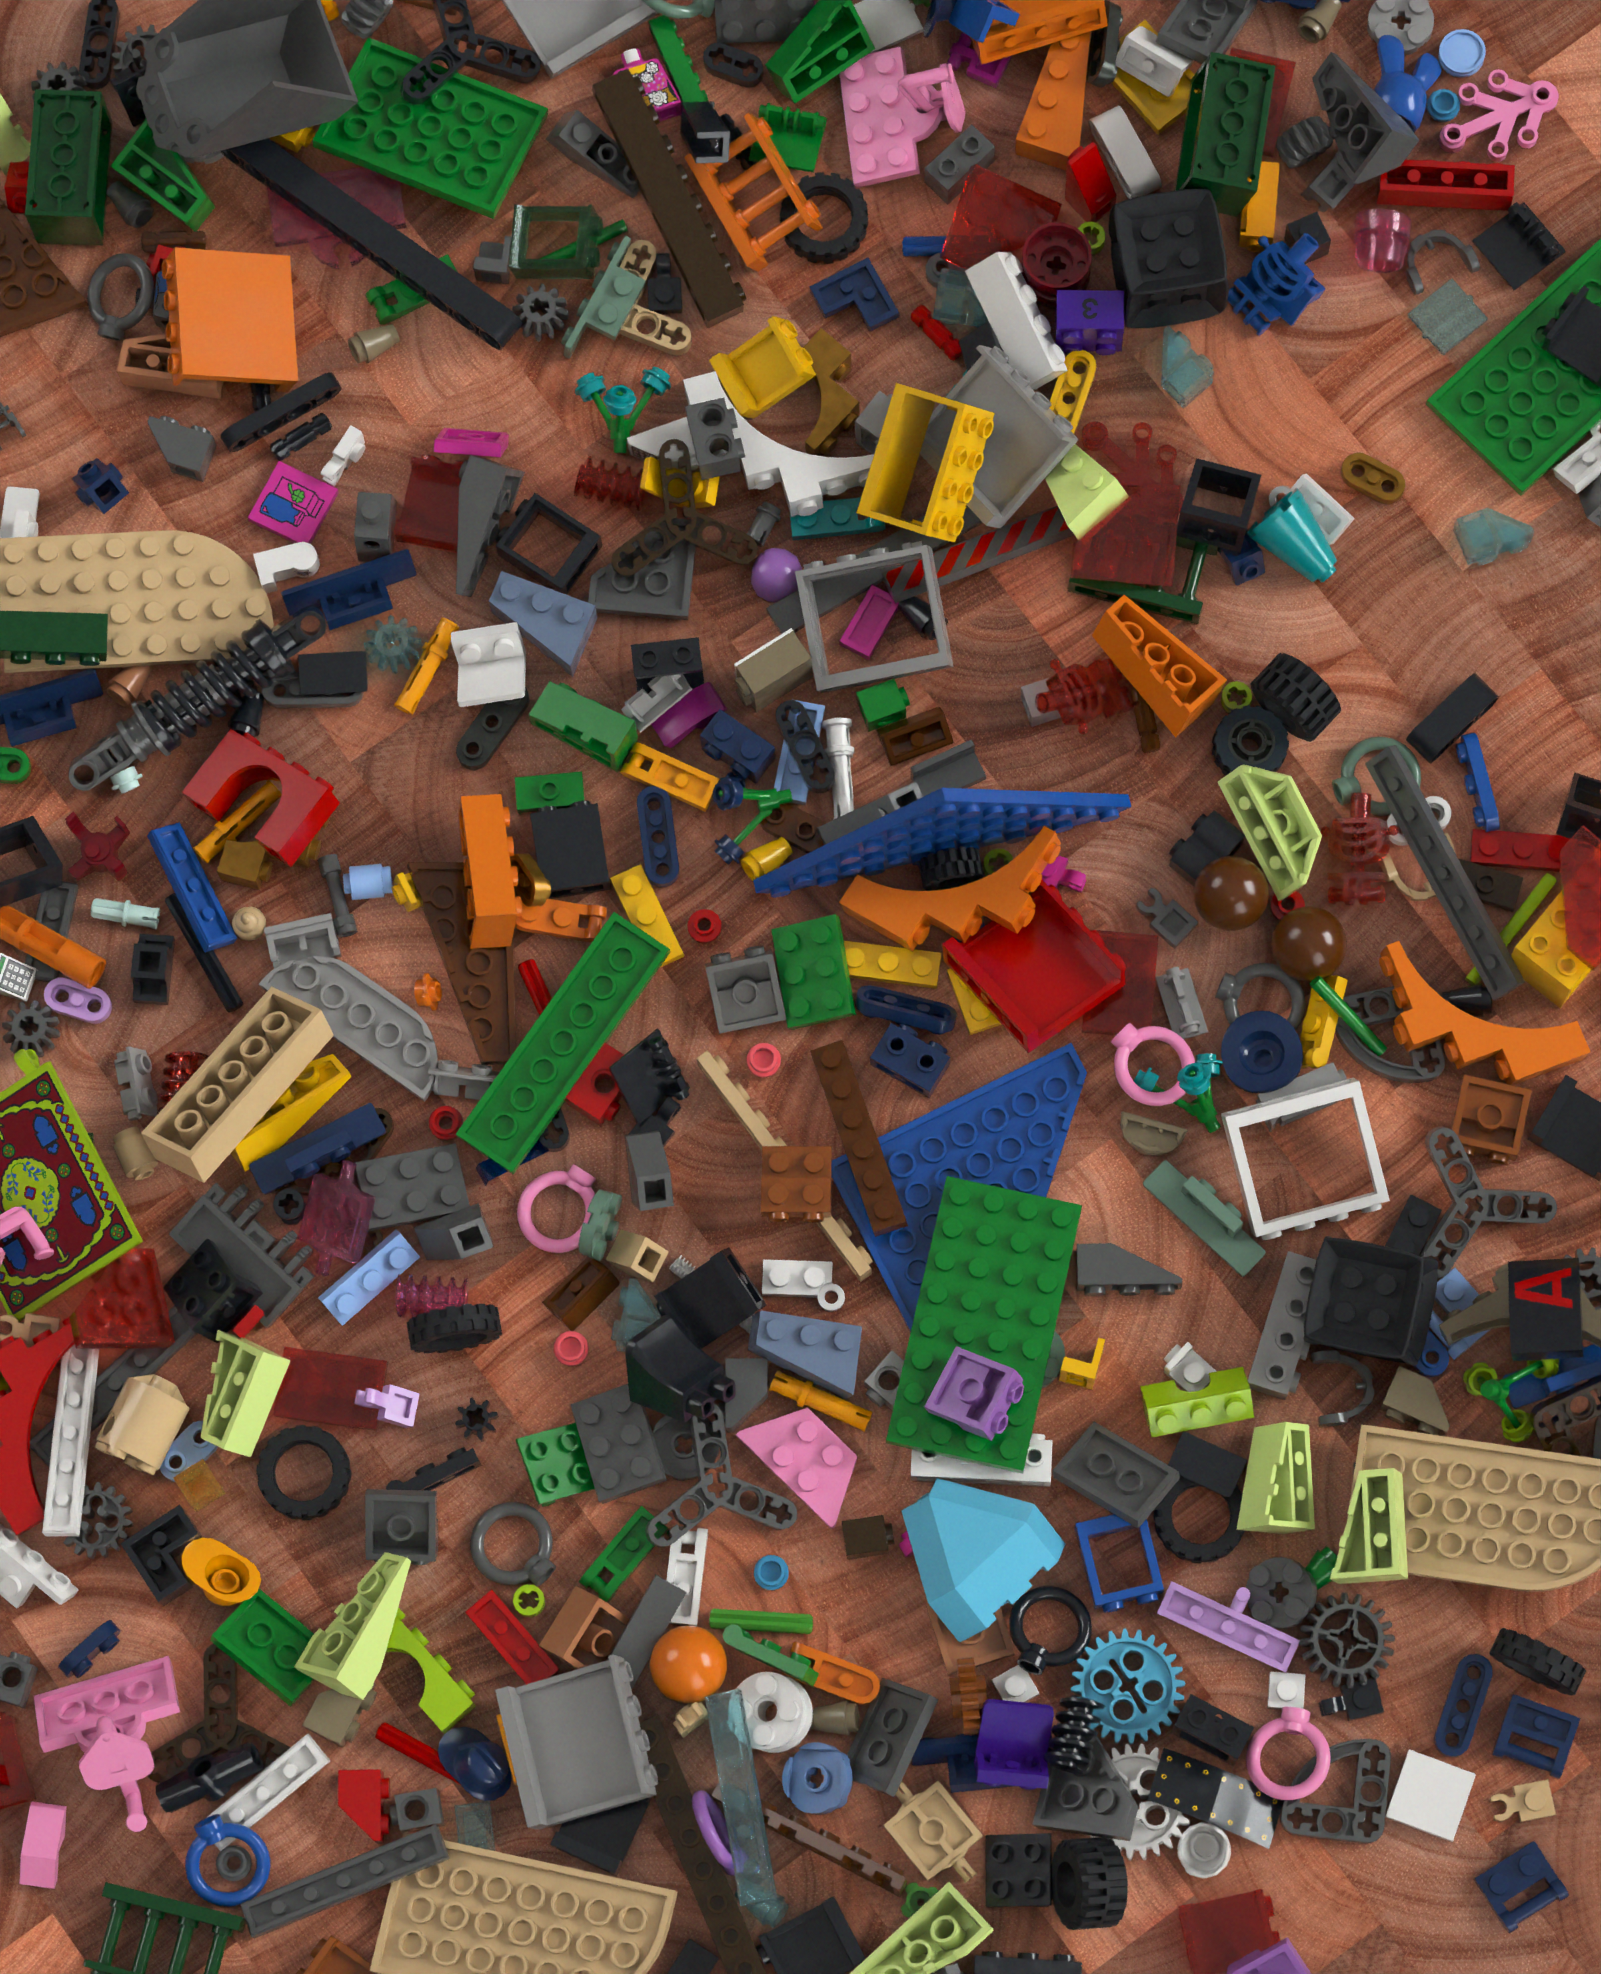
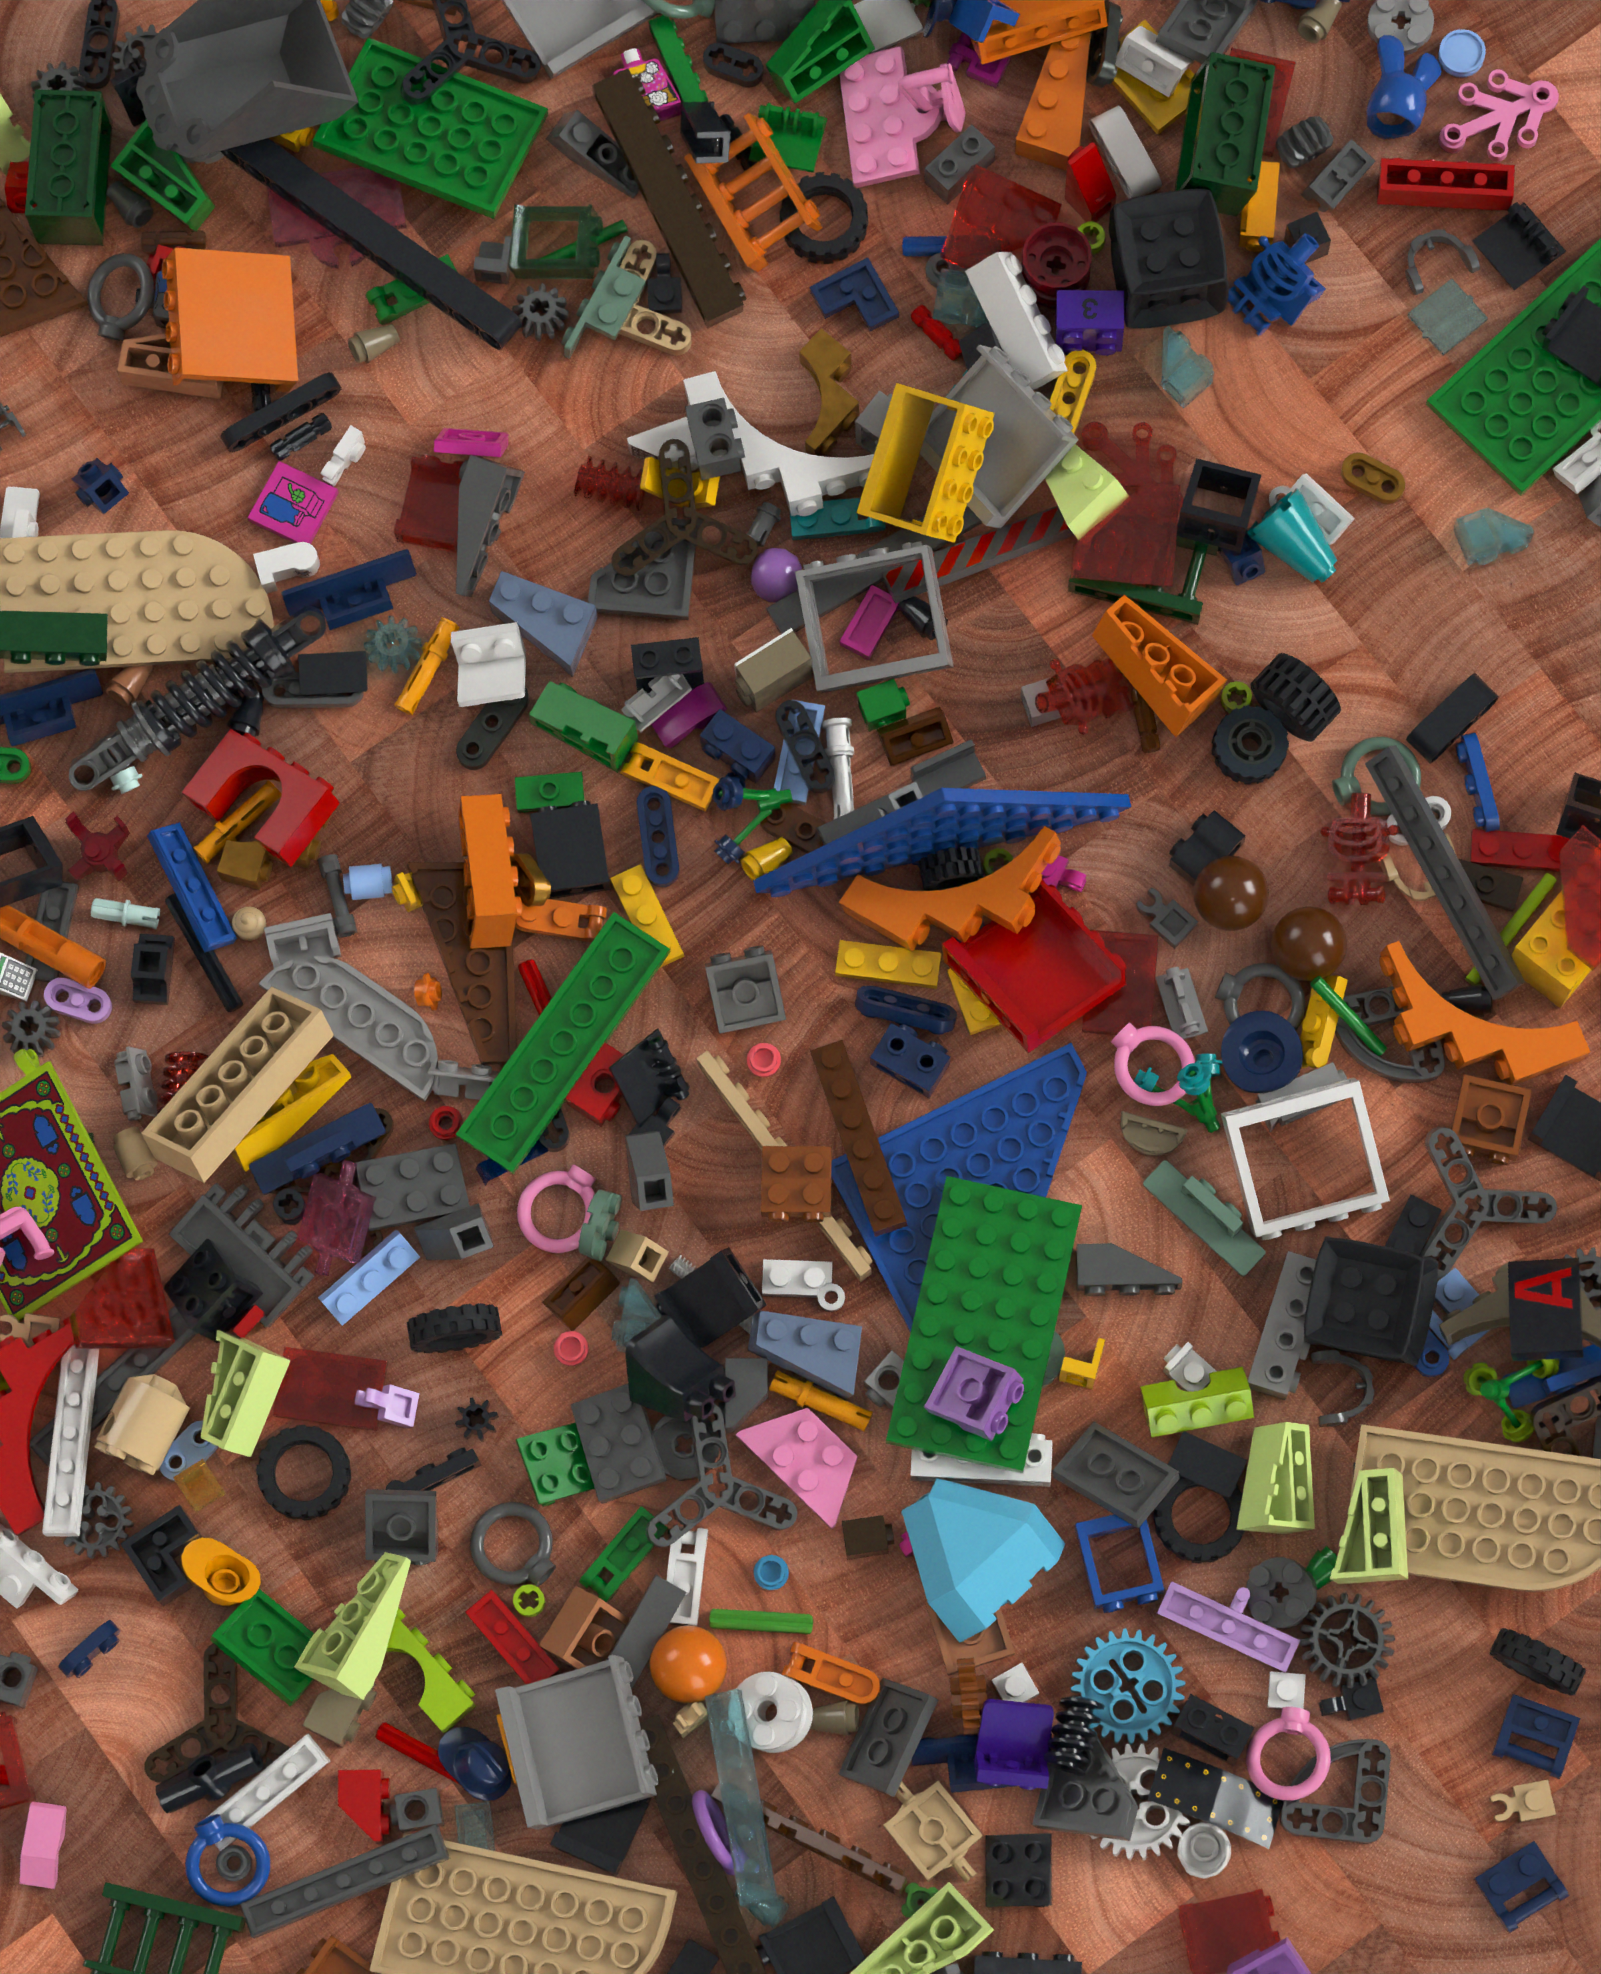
(107, 1722): bright pink plate -> none
(184, 448): dark grey slope -> none
(376, 523): dark grey torso -> none
(428, 1296): clear pink piece -> none
(577, 562): black window -> none
(621, 401): teal plant -> none
(708, 935): red plate -> none
(764, 368): yellow panel -> none
(769, 1654): green plate -> none
(813, 972): green plate -> none
(837, 1778): medium blue plate -> none
(1034, 1656): black piece -> none
(1089, 1883): black tyre -> none
(1274, 825): yellowish green wedge -> none
(1277, 909): red plate -> none
(1364, 126): dark grey wedge -> none
(1381, 239): clear pink piece -> none
(1416, 1401): dark tan slope -> none
(1430, 1795): white tile -> none
(1443, 105): dark azure plate -> none
(1471, 1691): dark blue plate -> none

